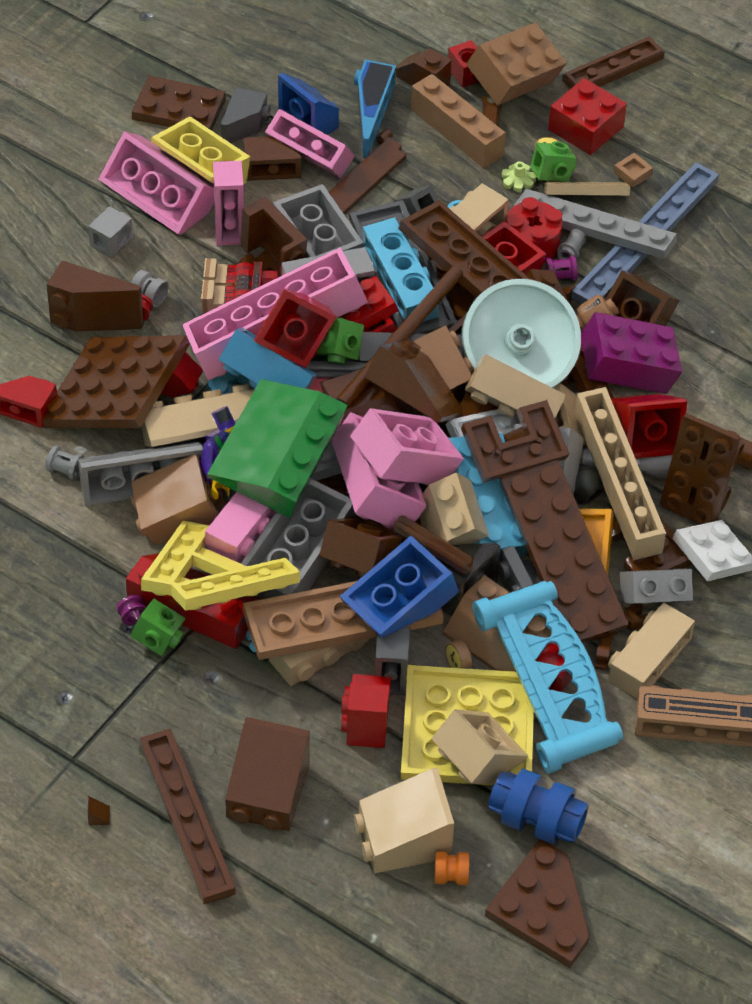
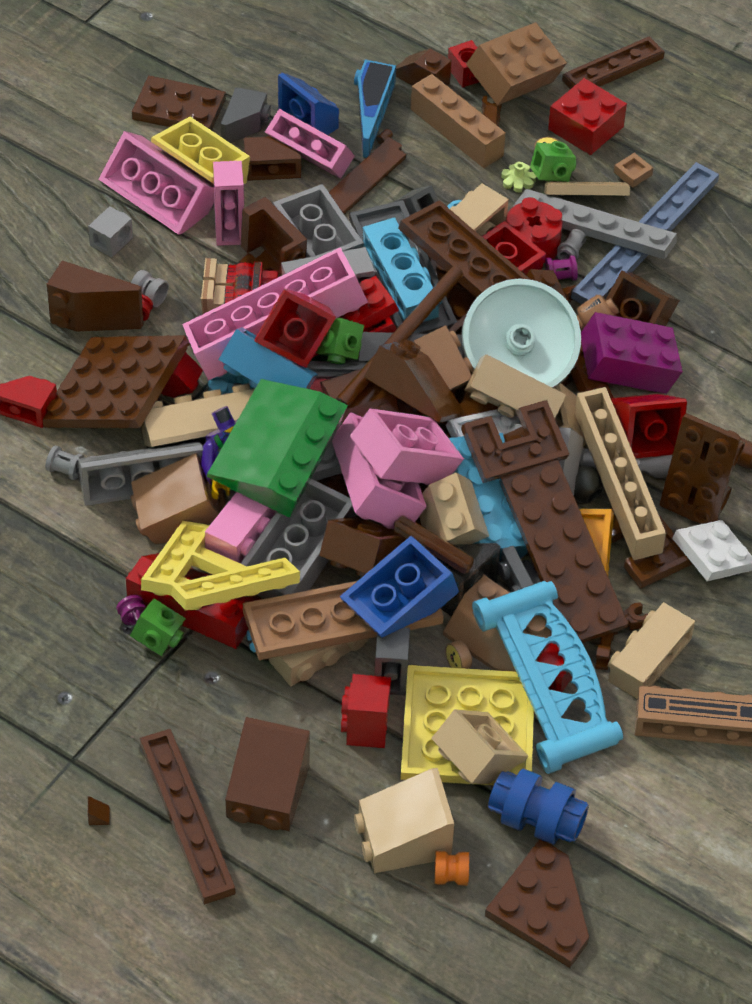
(656, 586): light grey brick -> none

